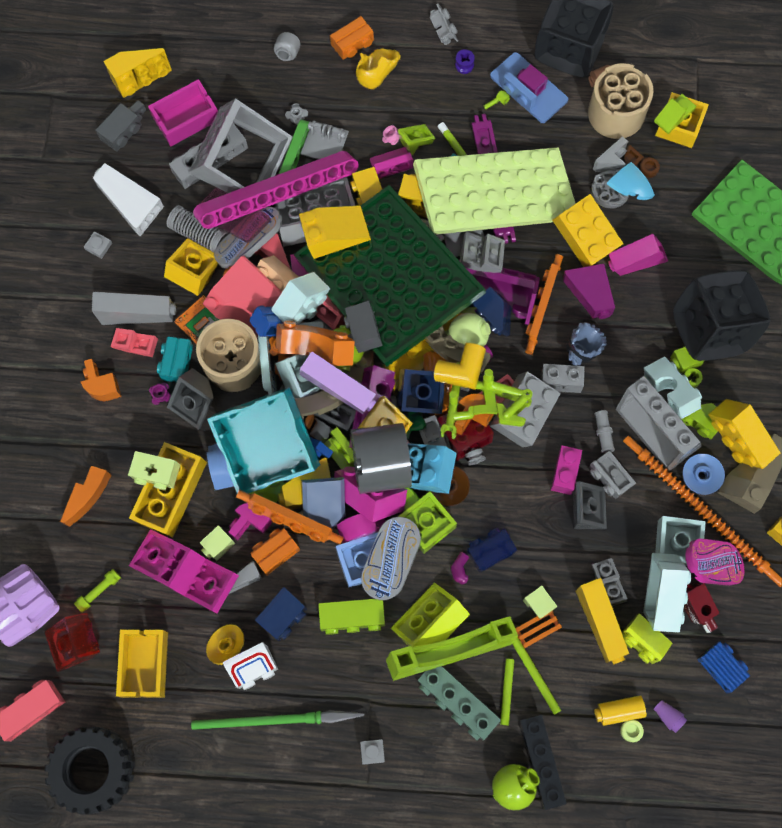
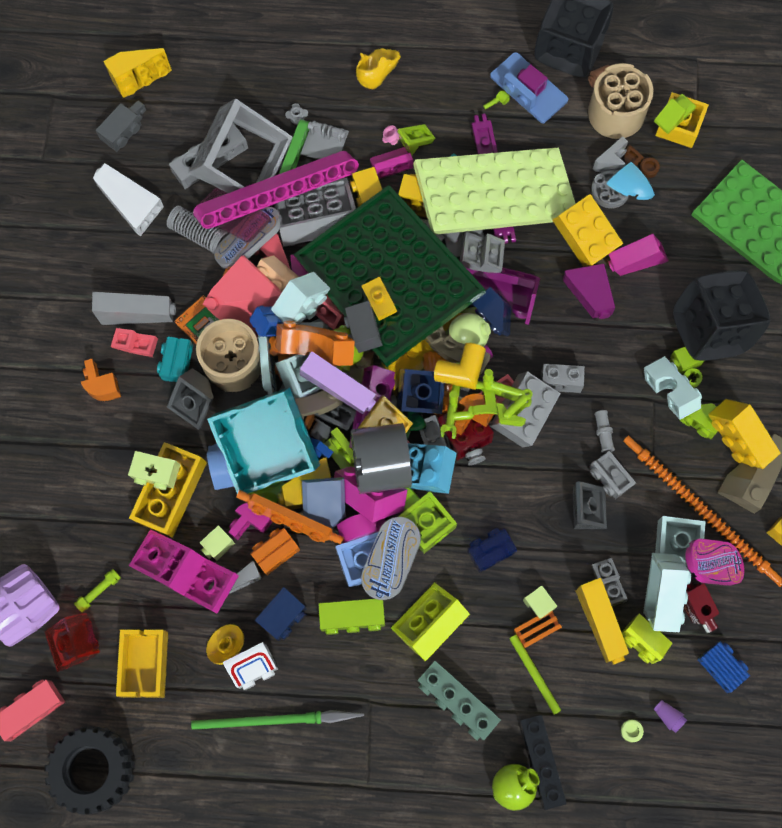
(85, 495): orange slope -> none
(98, 245): light grey plate -> none
(154, 390): magenta plate -> none
(184, 112): dark pink piece -> none
(191, 266): yellow slope -> none
(287, 46): light grey head -> none
(333, 229): yellow slope -> none
(352, 38): orange brick -> none
(372, 752): light grey brick -> none
(379, 298): none -> yellow plate
(418, 659): lime arch -> none
(447, 31): light grey hinge -> none
(451, 139): lime bar -> none
(458, 568): magenta arm -> none
(459, 492): reddish brown dish -> none
(467, 66): dark purple wheel -> none
(507, 690): lime bar -> none
(539, 311): orange plate -> none
(566, 470): dark pink brick -> none
(585, 344): sand blue hair -> none
(620, 710): yellow brick -> none
(657, 424): light grey windscreen -> none
(707, 465): medium blue dish -> none

